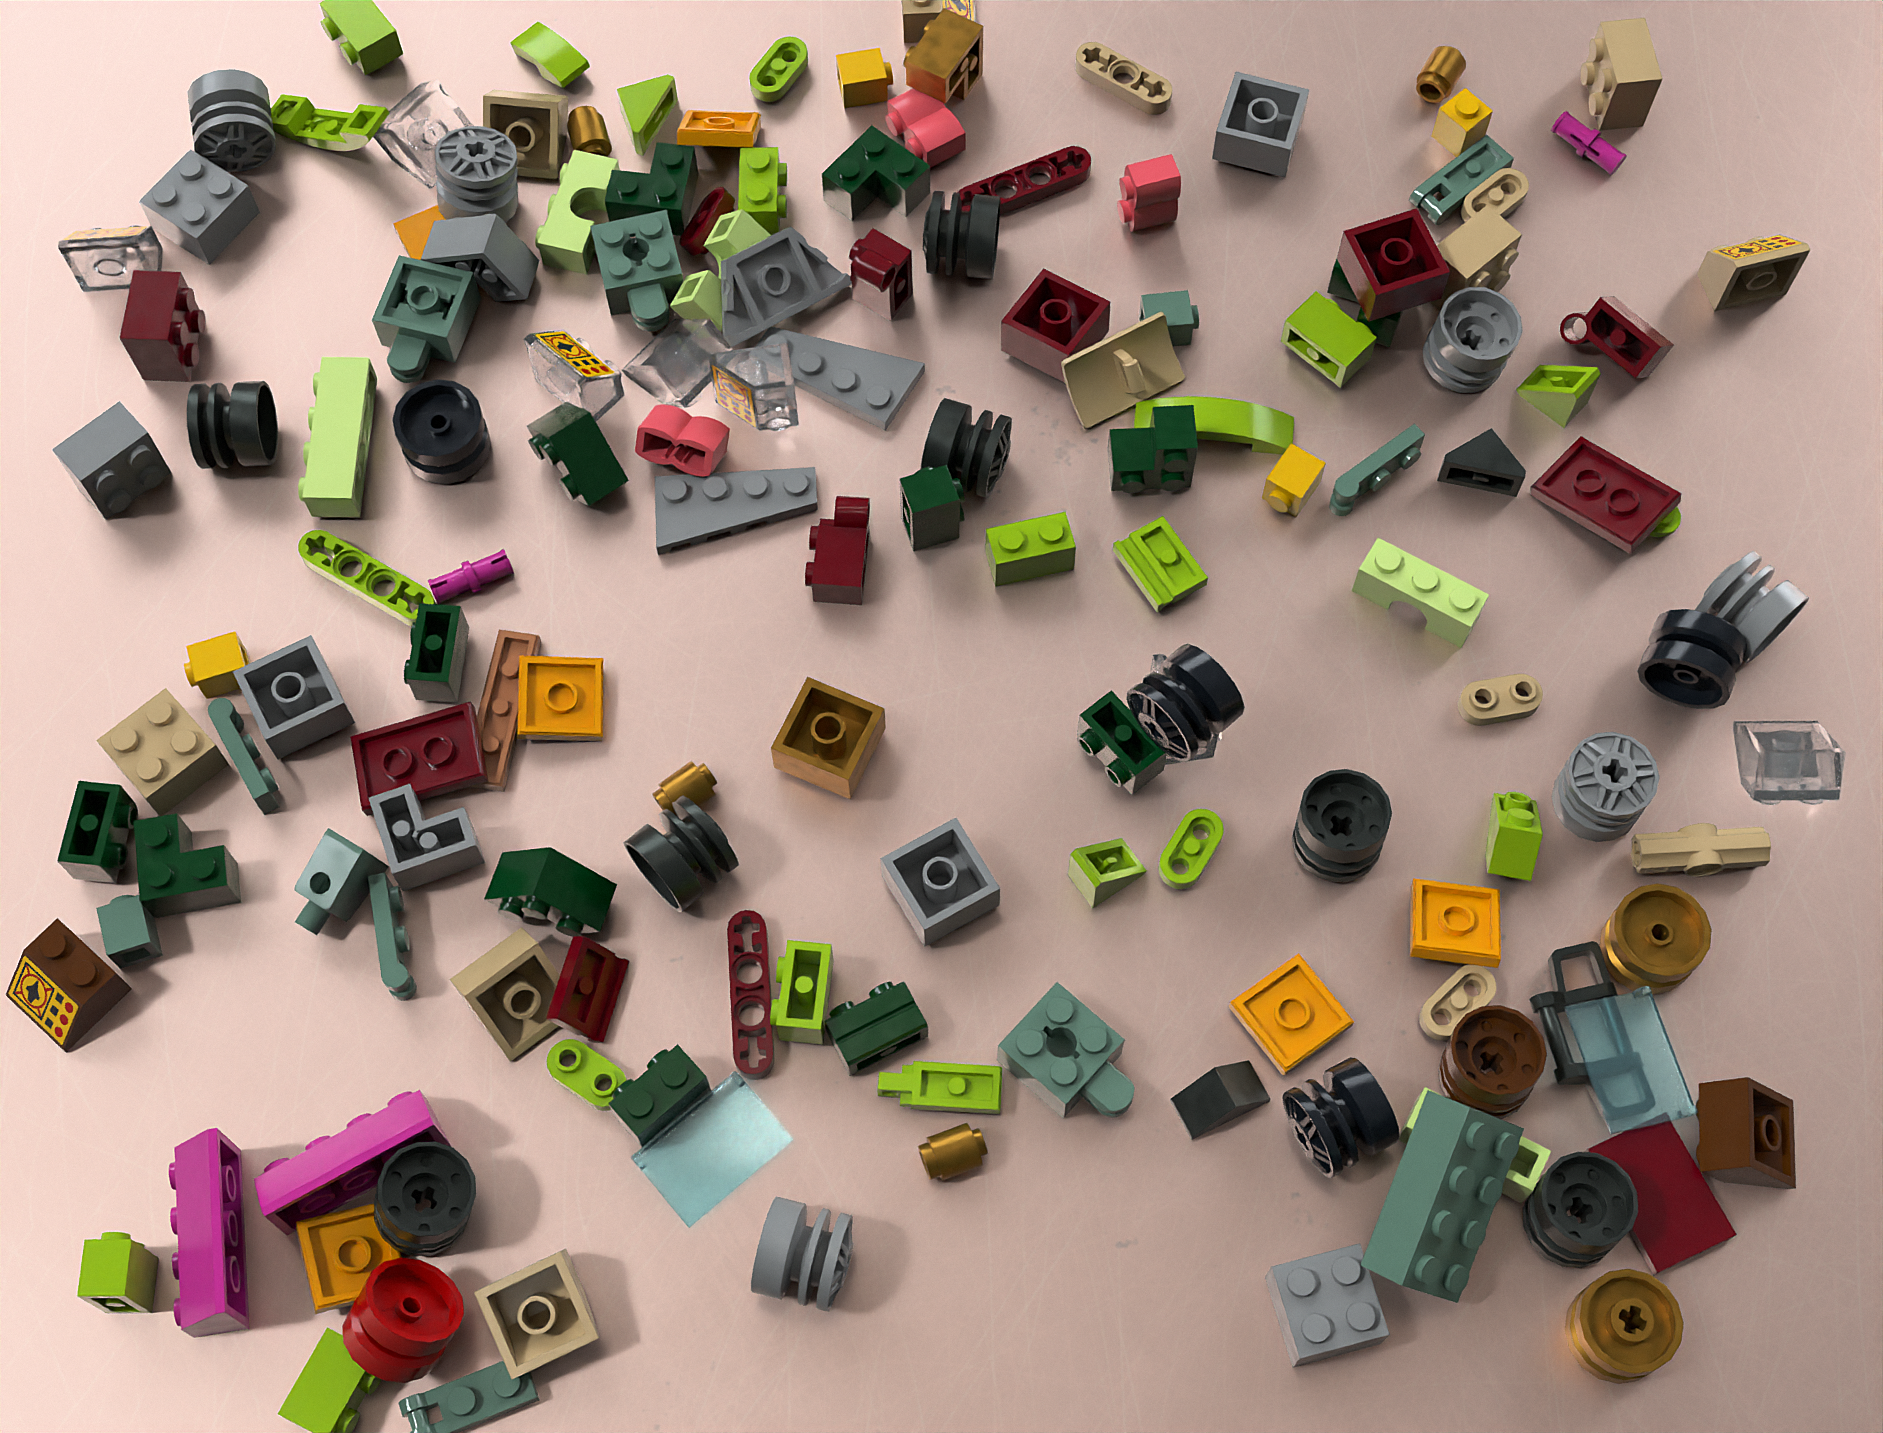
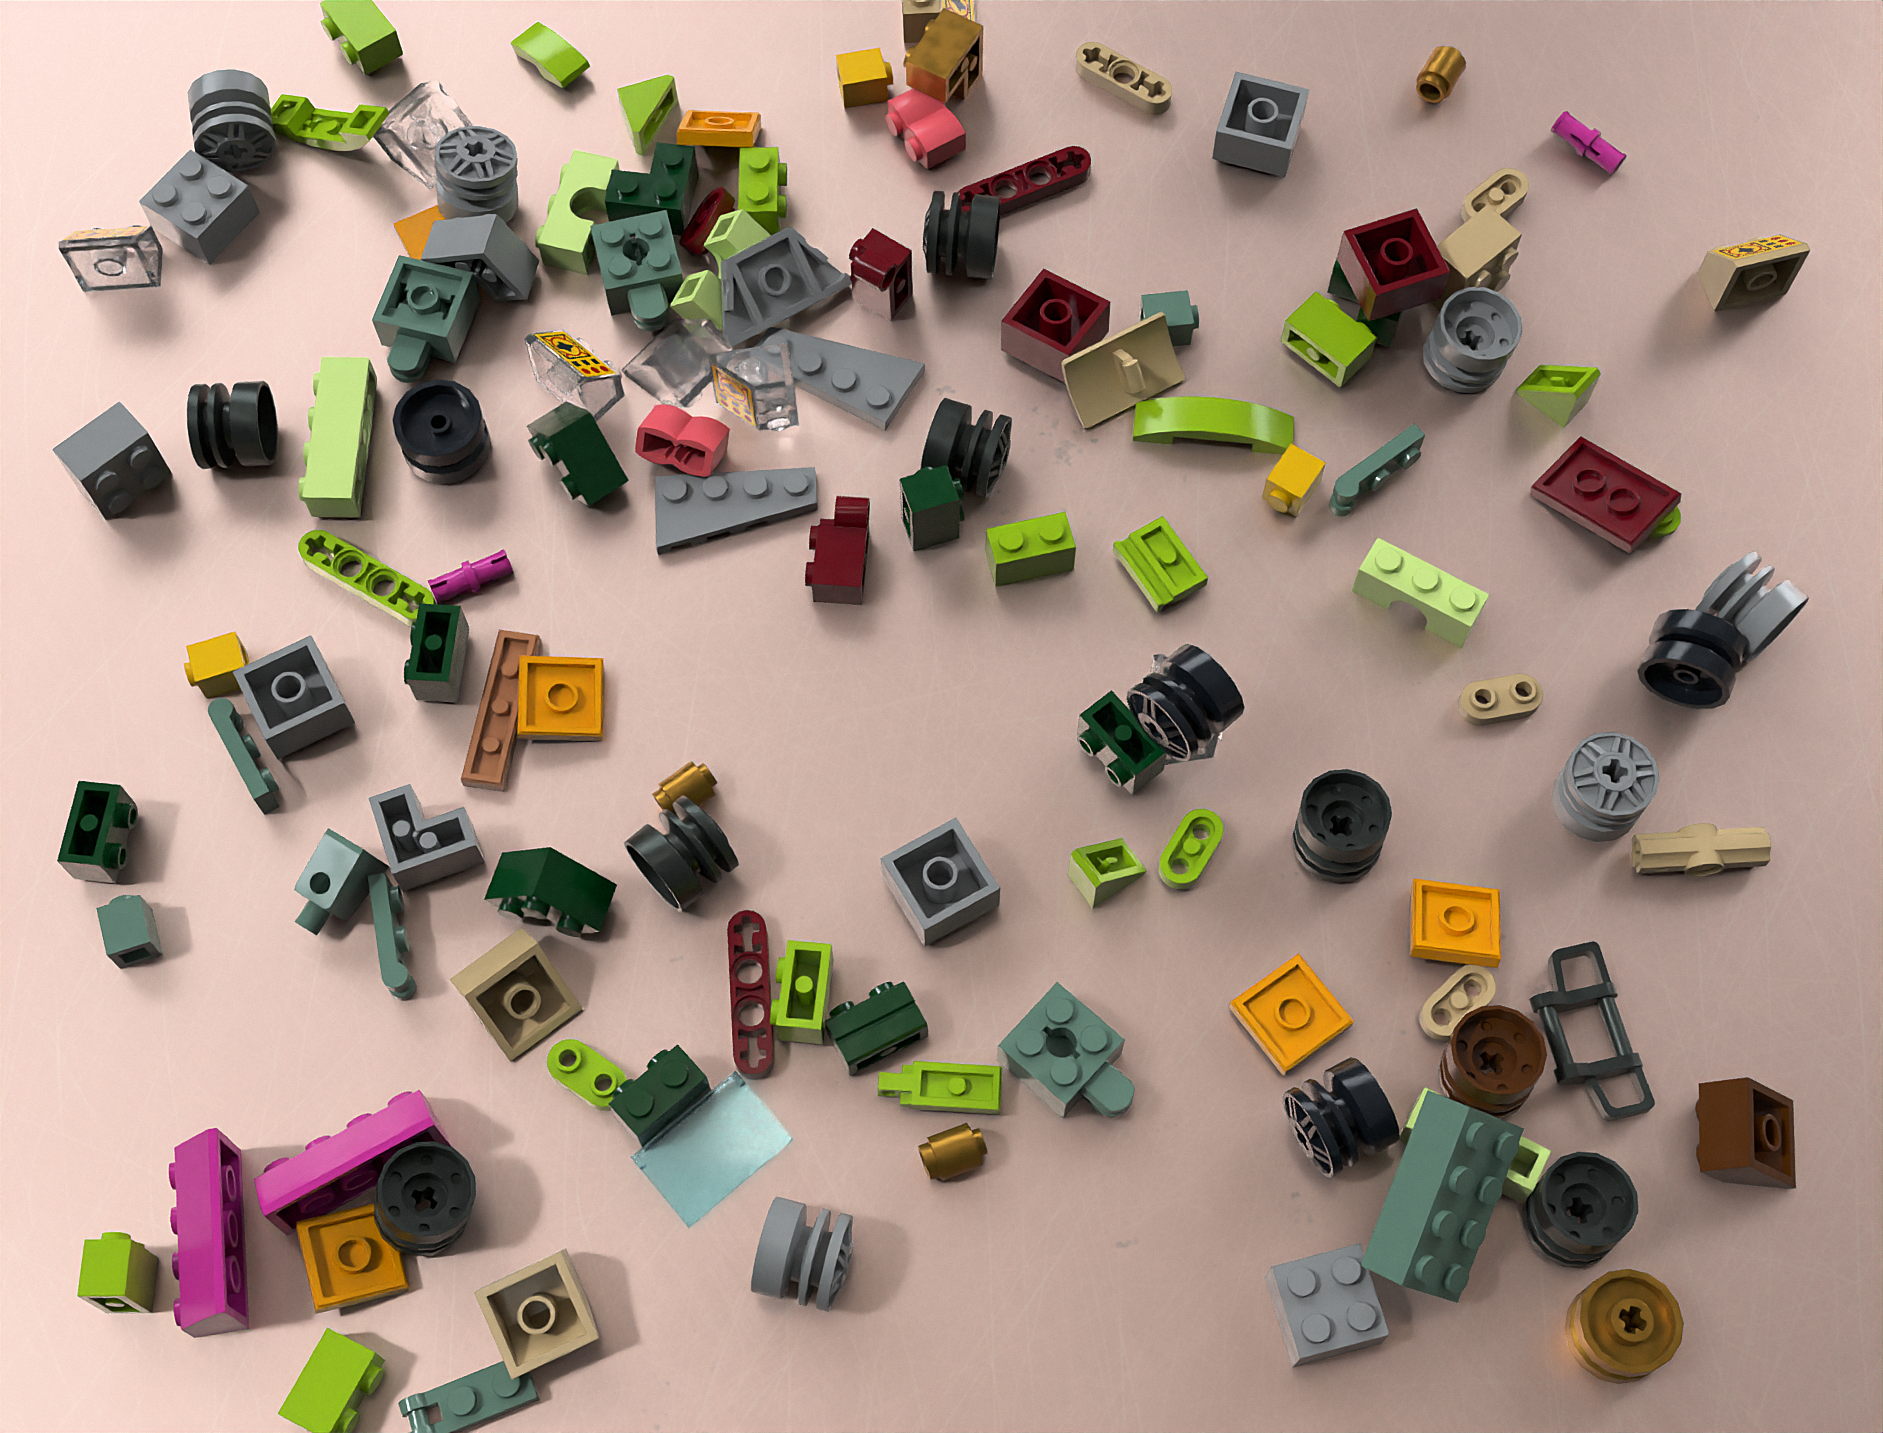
(64, 985): reddish brown slope -> none
(162, 326): dark red brick -> none
(163, 752): tan brick -> none
(175, 876): dark green brick -> none
(403, 1320): red wheel -> none
(429, 752): dark red tile -> none
(533, 124): tan slope -> none
(587, 989): dark red plate -> none
(588, 131): pearl gold brick -> none
(775, 71): lime plate -> none
(828, 737): pearl gold brick -> none
(874, 169): dark green brick -> none
(1149, 193): coral brick -> none
(1155, 455): dark green brick -> none
(1219, 1097): pearl dark grey slope -> none
(1460, 178): sand green plate -> none
(1461, 122): yellow brick -> none
(1483, 465): pearl dark grey slope -> none
(1513, 836): lime slope -> none
(1620, 336): dark red hinge -> none
(1621, 74): tan brick -> none
(1630, 1061): clear light blue piece -> none
(1655, 938): pearl gold wheel -> none
(1675, 1205): dark red tile -> none
(1788, 761): clear slope -> none

